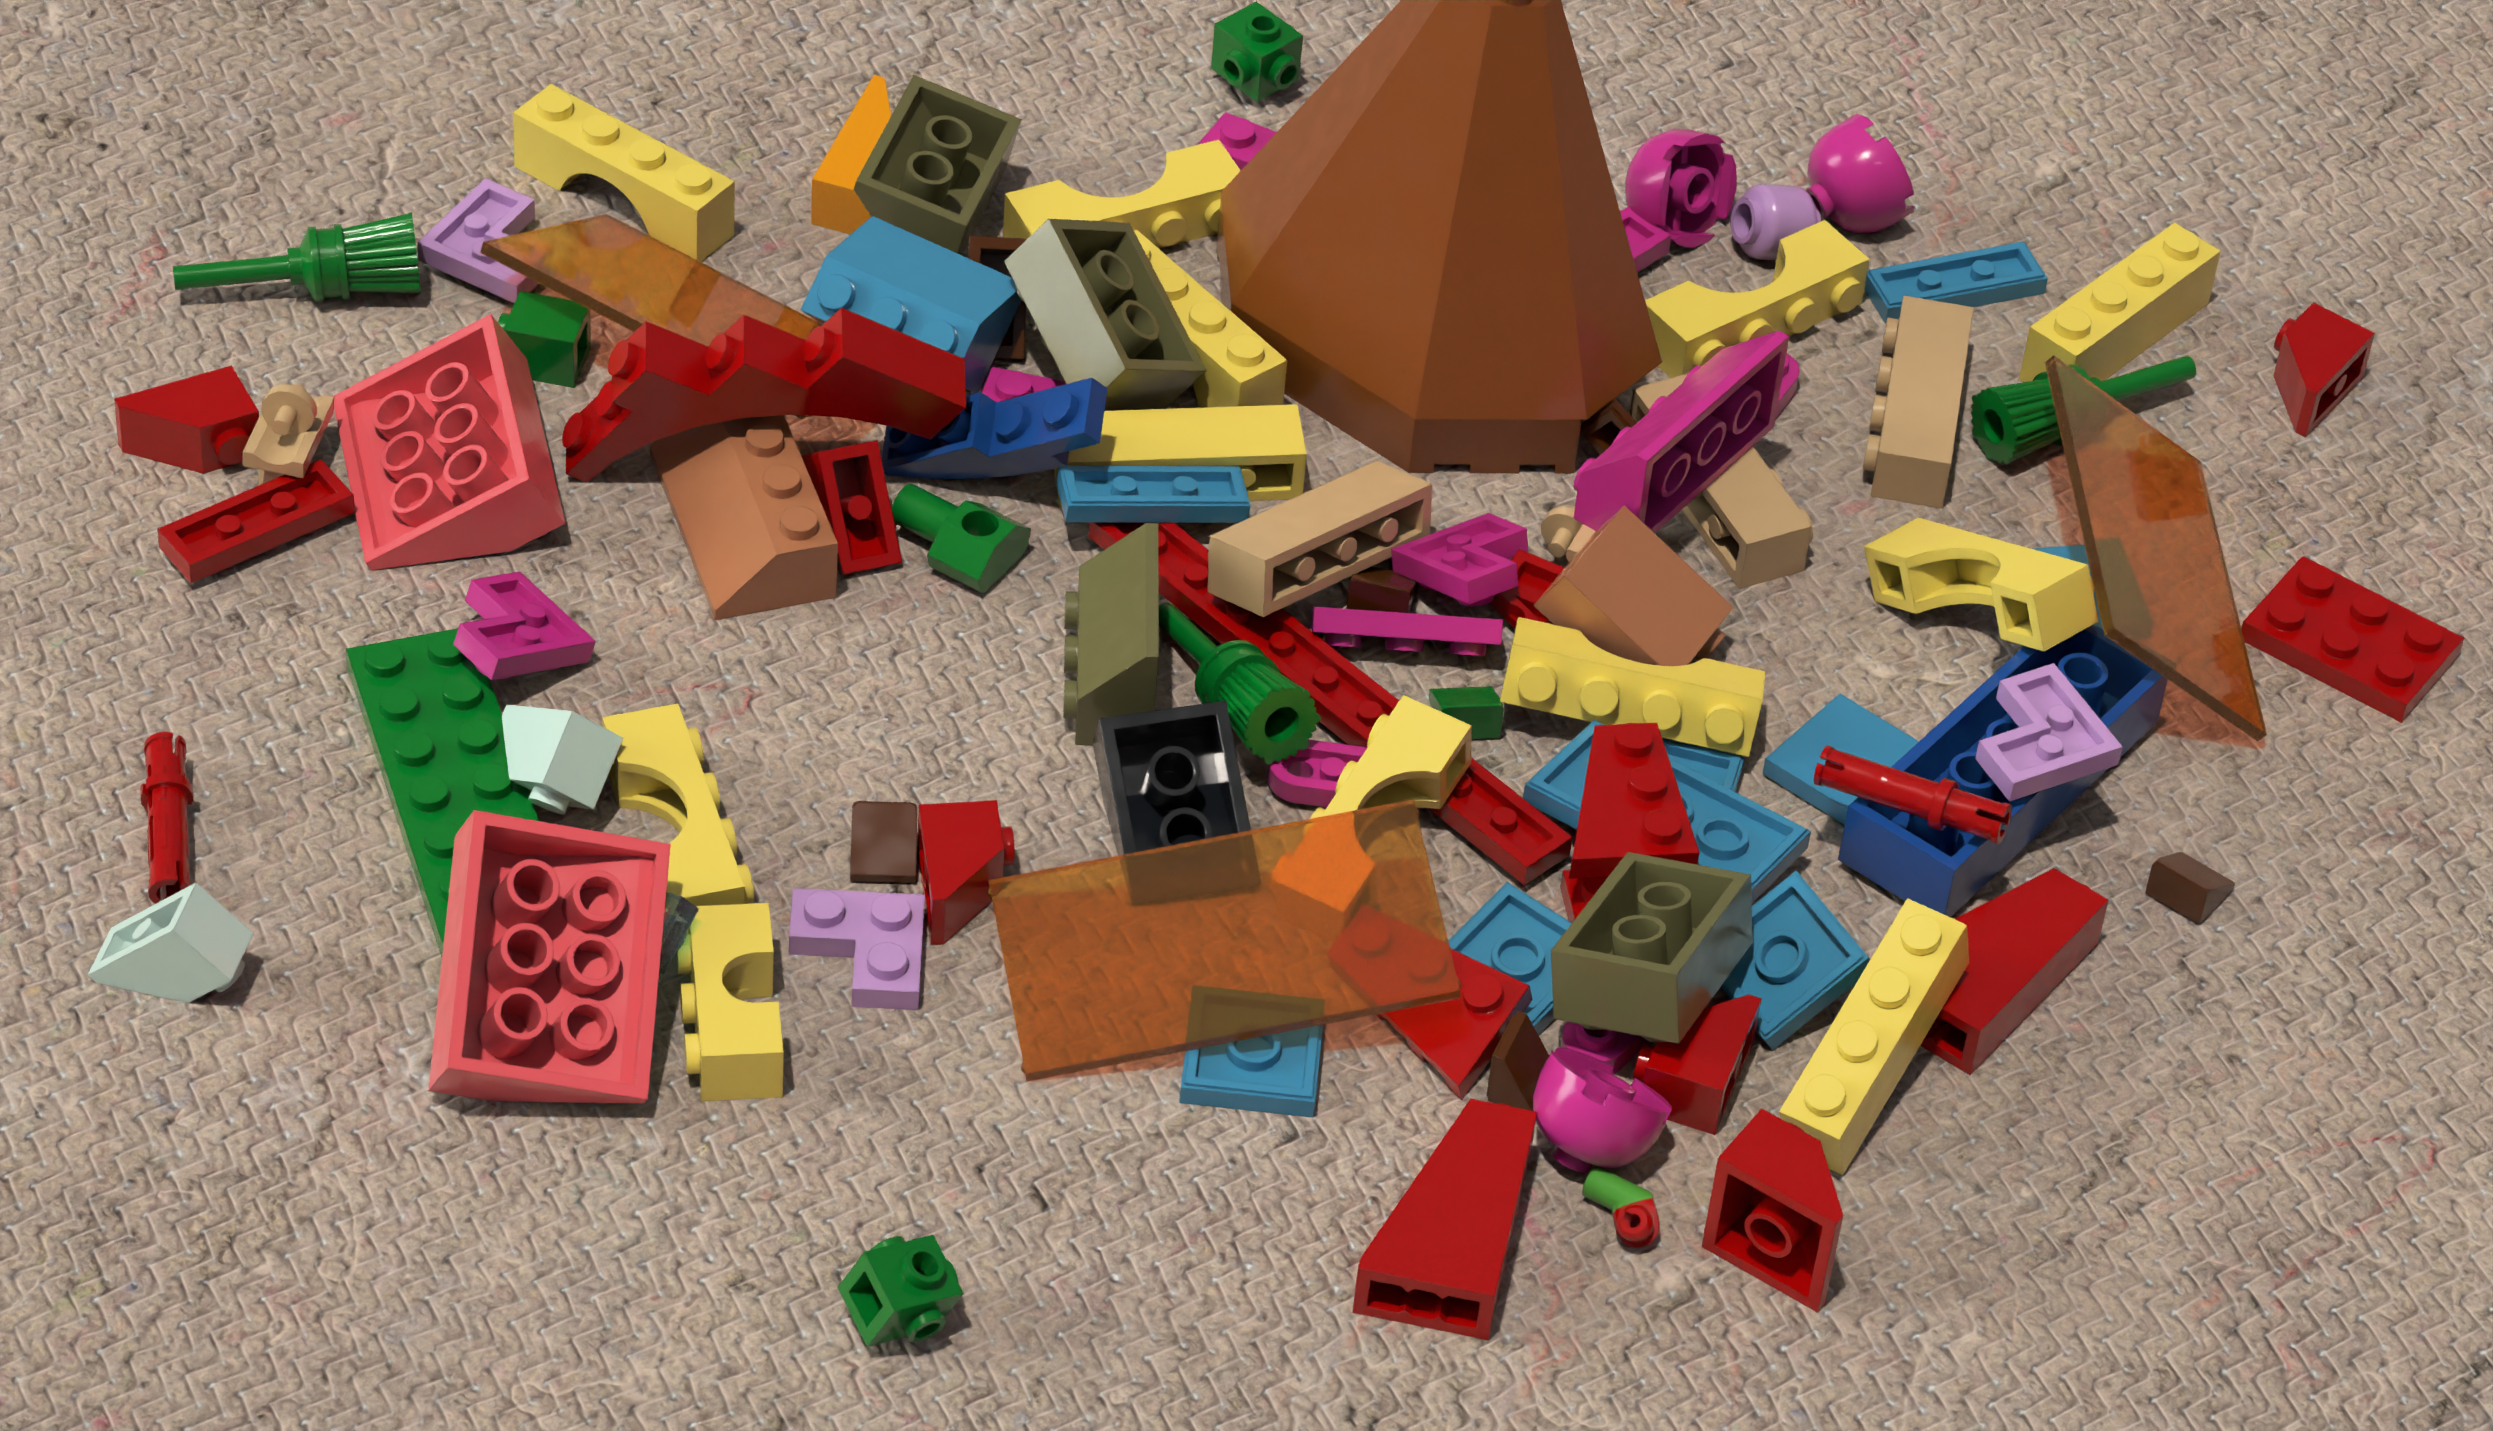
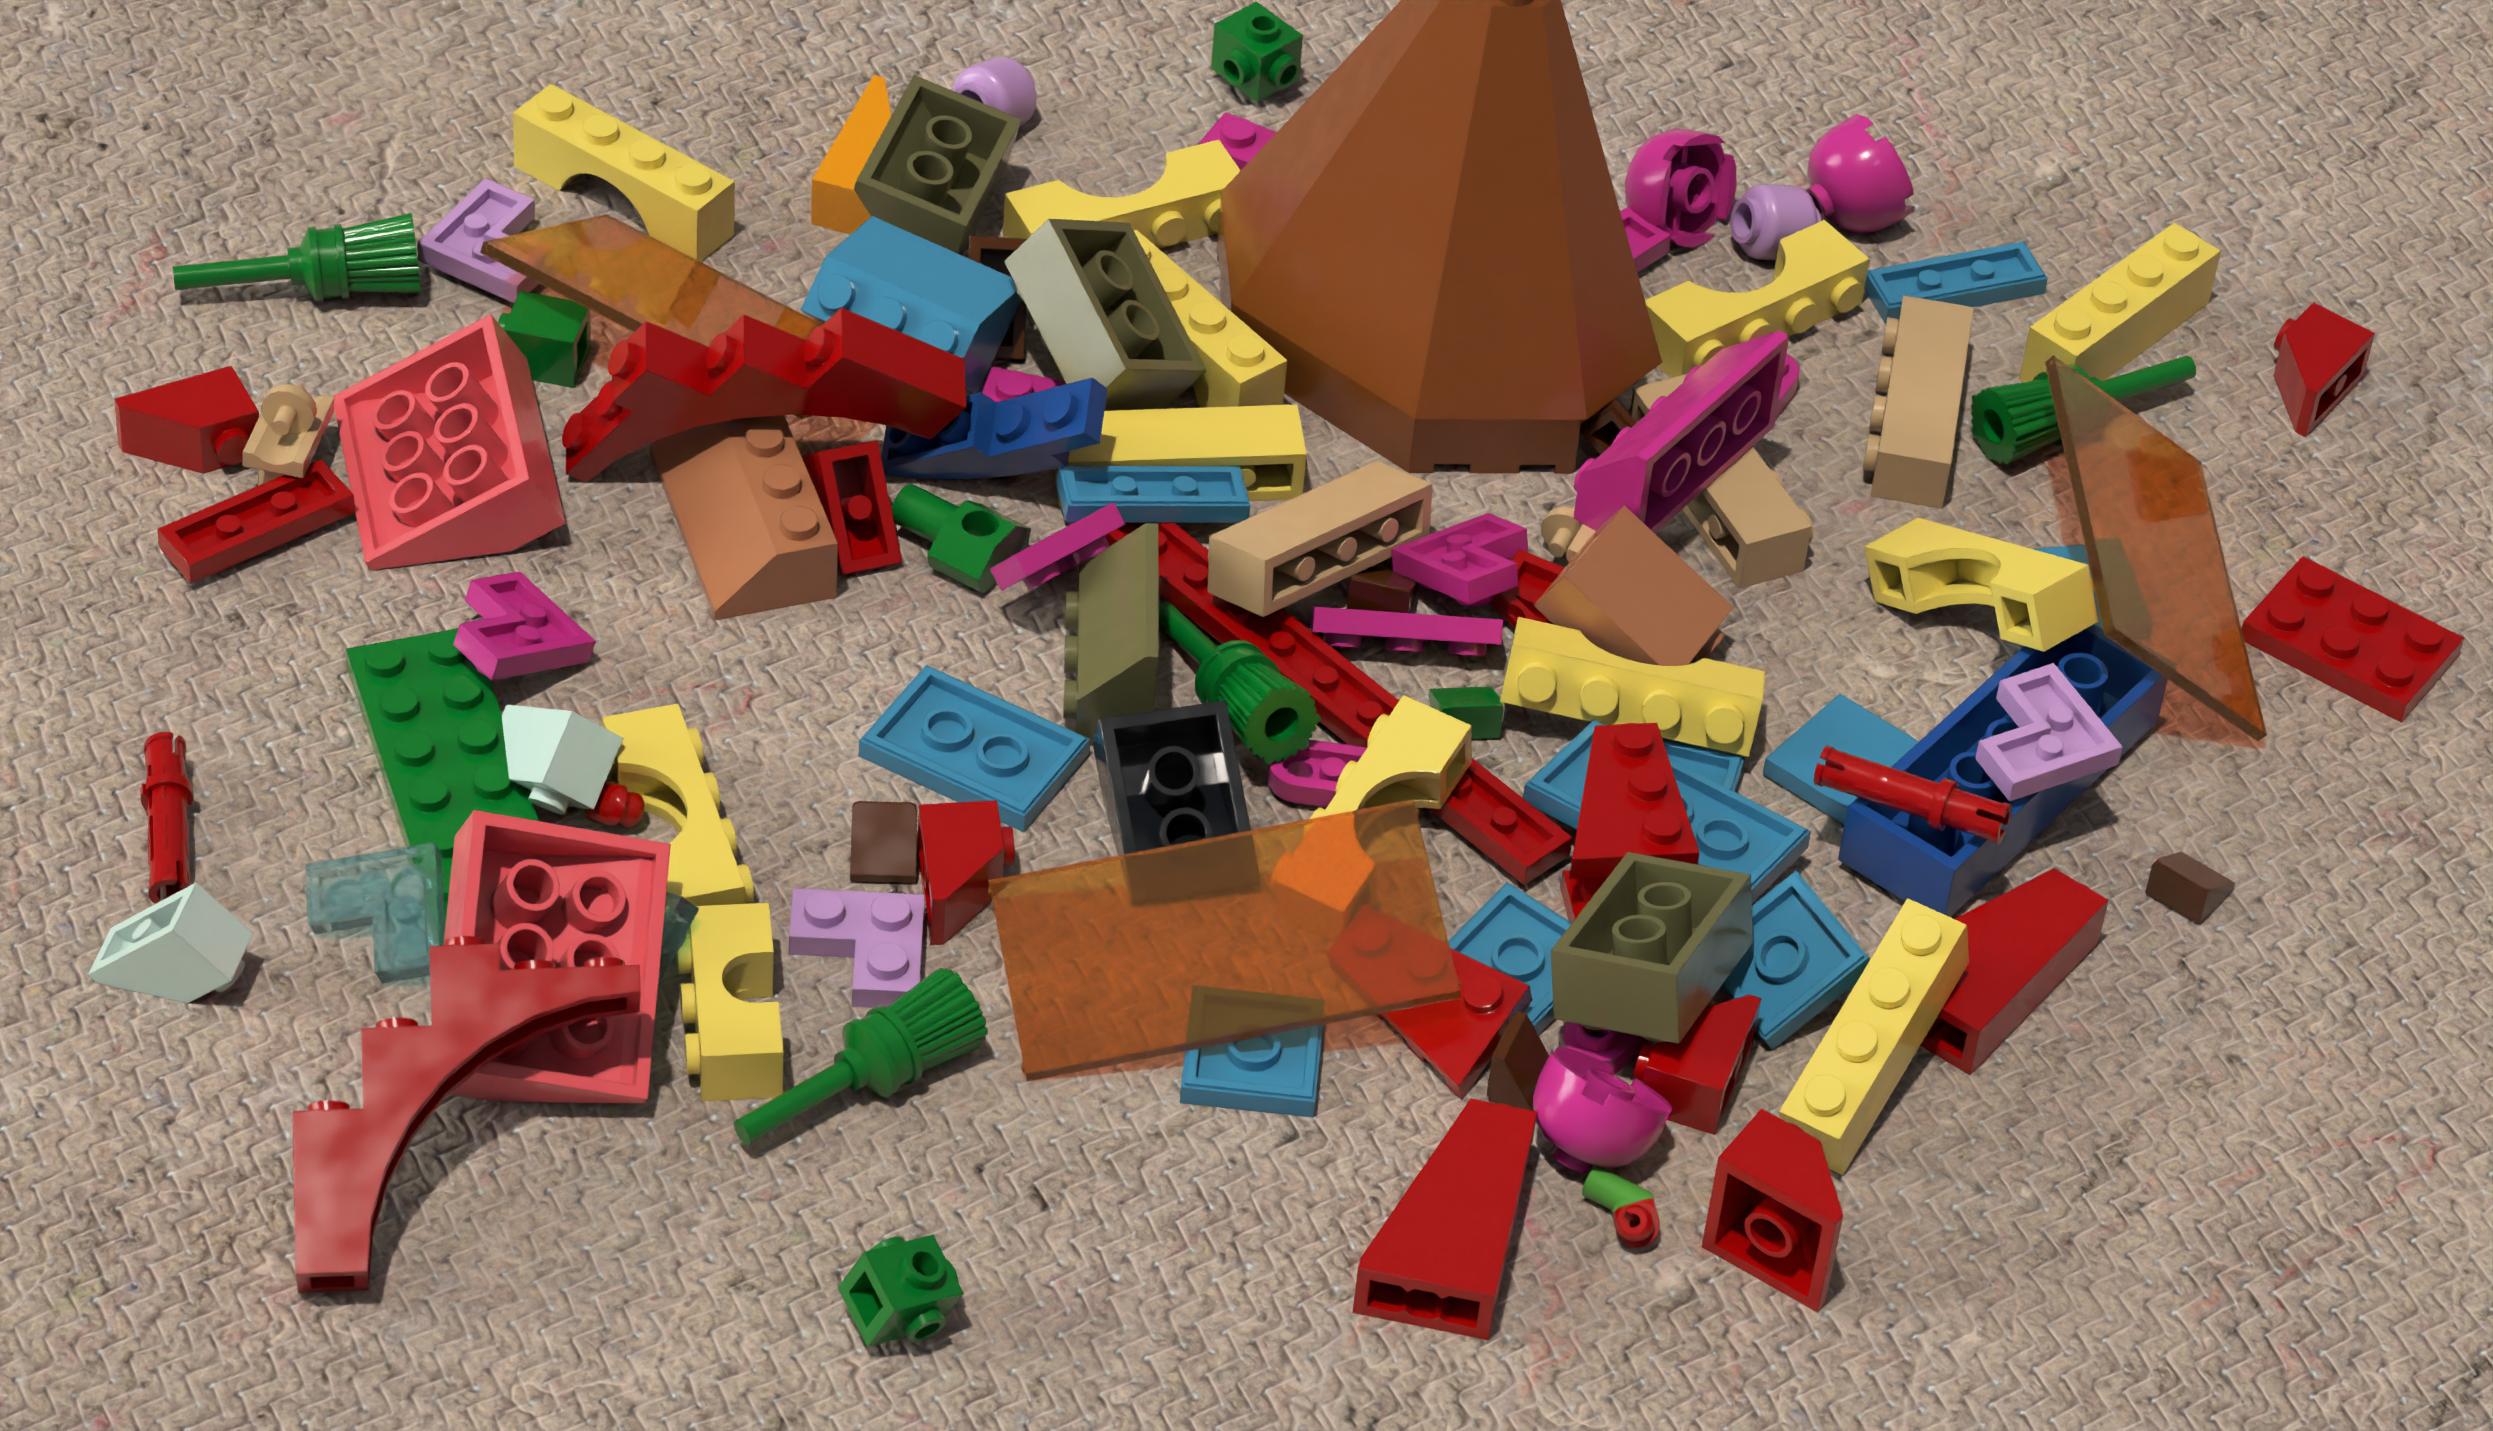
(392, 891): none -> clear light blue plate
(407, 1071): none -> arch
(616, 806): none -> red arm
(884, 1050): none -> green piece
(974, 747): none -> dark azure tile
(999, 84): none -> lavender head
(1059, 551): none -> dark pink plate

